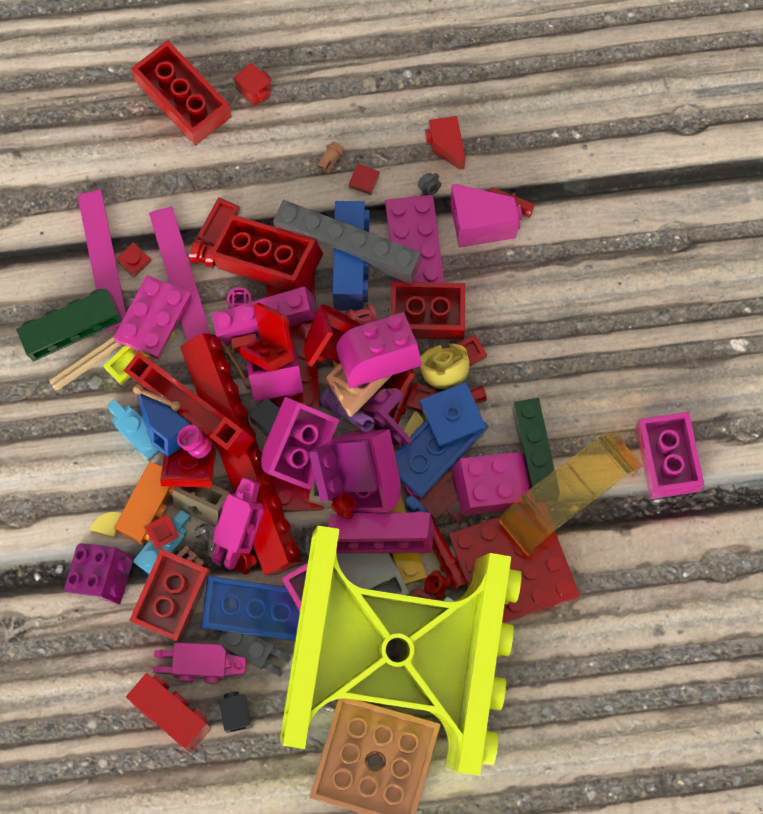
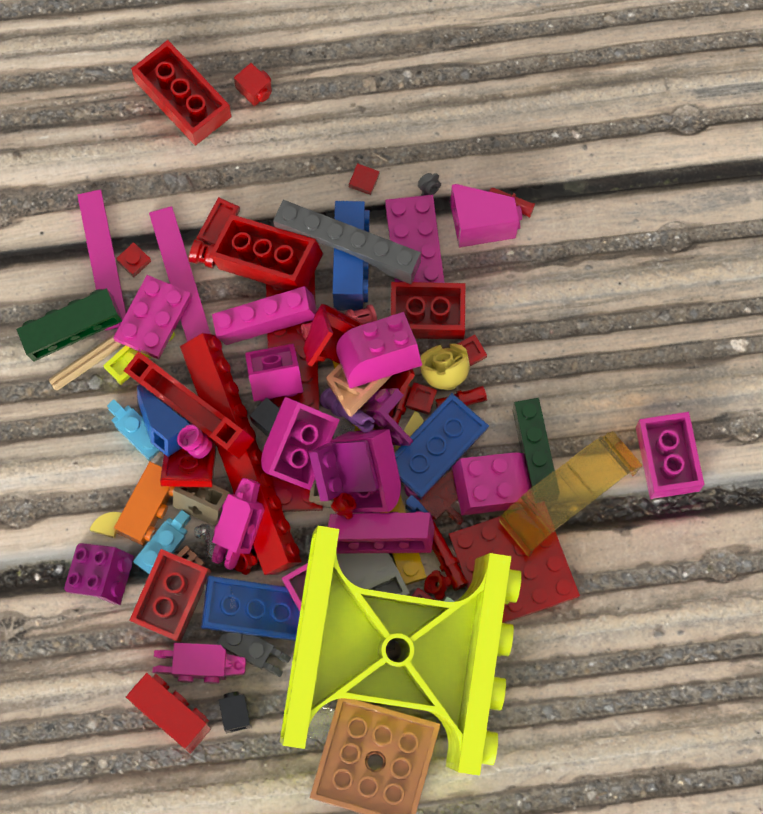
(138, 389): medium nougat hinge -> none
(161, 531): red plate -> none
(227, 350): medium nougat hinge -> none
(235, 294): dark pink wheel -> none
(239, 342): red plate -> none
(274, 345): red bracket -> none
(330, 157): nougat pin -> none
(446, 140): red slope -> none
(452, 414): blue plate -> none

